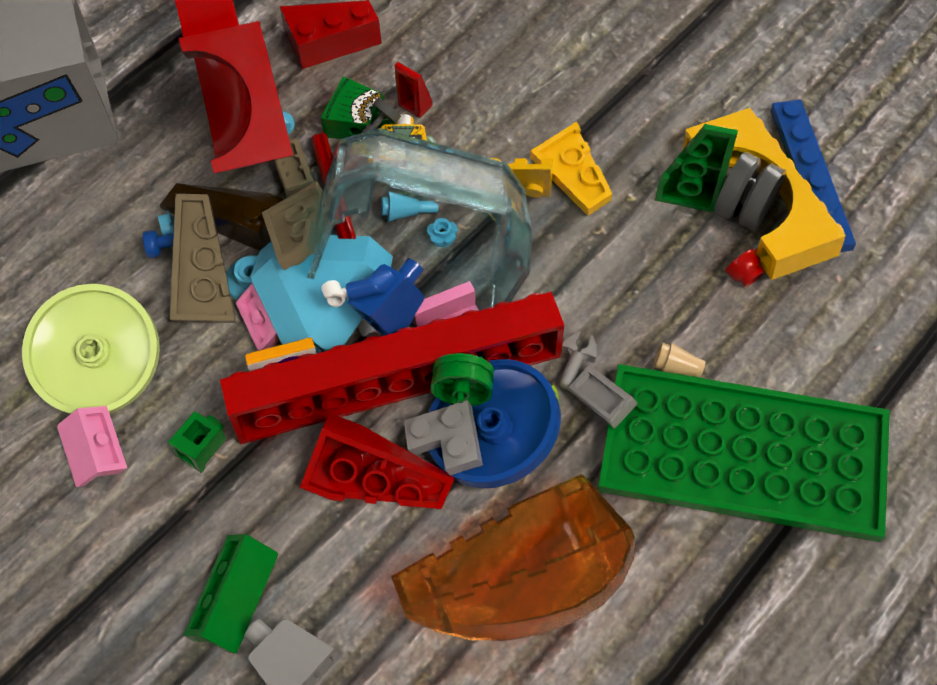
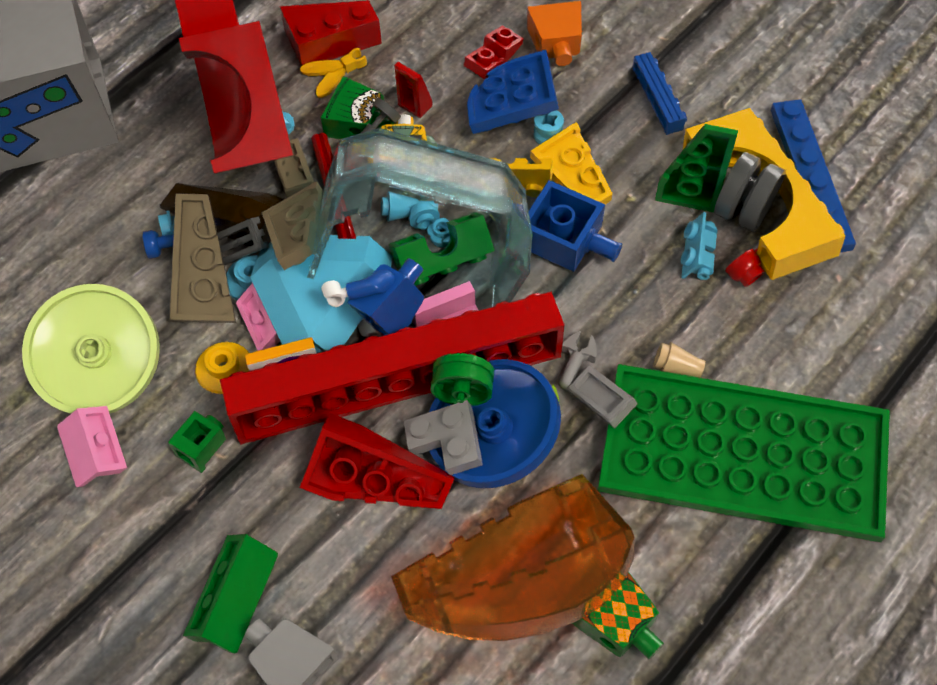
(207, 366): none -> yellow piece
(255, 235): none -> dark grey tile
(333, 70): none -> yellow piece
(422, 215): none -> medium azure plate
(467, 242): none -> green arch
(496, 50): none -> red slope
(513, 93): none -> blue plate
(547, 126): none -> medium azure wheel
(556, 29): none -> orange torso
(568, 227): none -> blue brick
(624, 621): none -> green torso
(659, 93): none -> blue piece
(699, 236): none -> medium azure hinge

